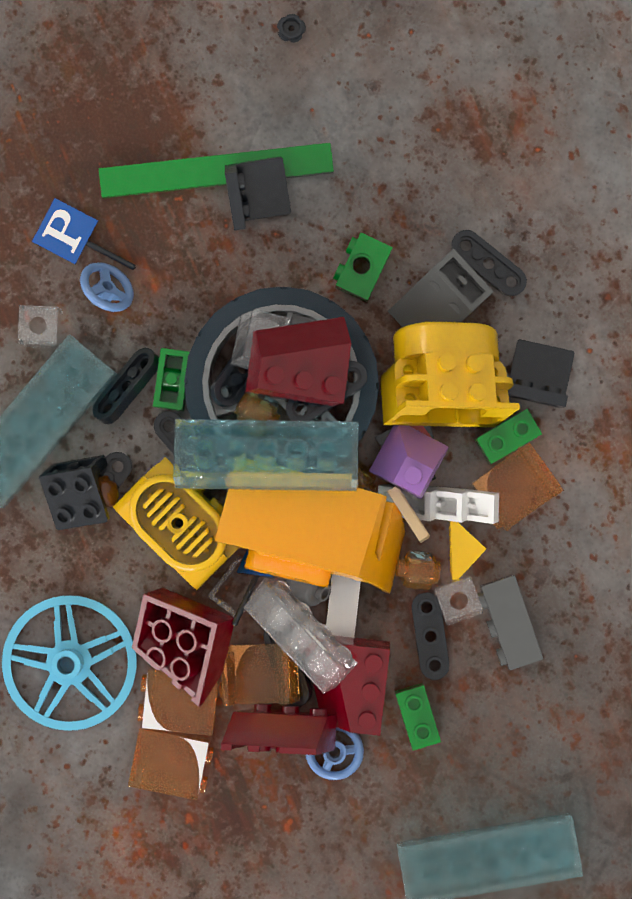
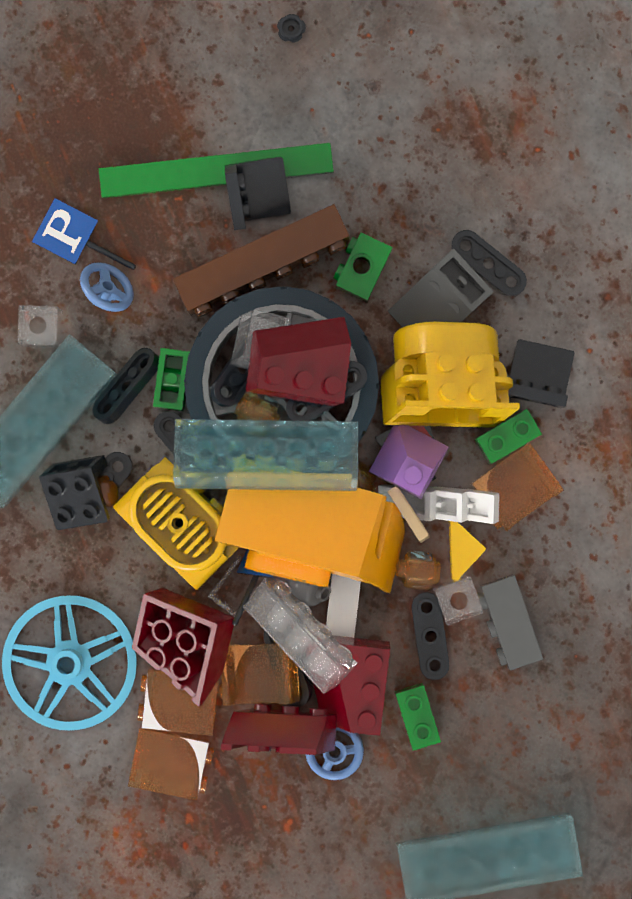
(262, 260): none -> reddish brown brick

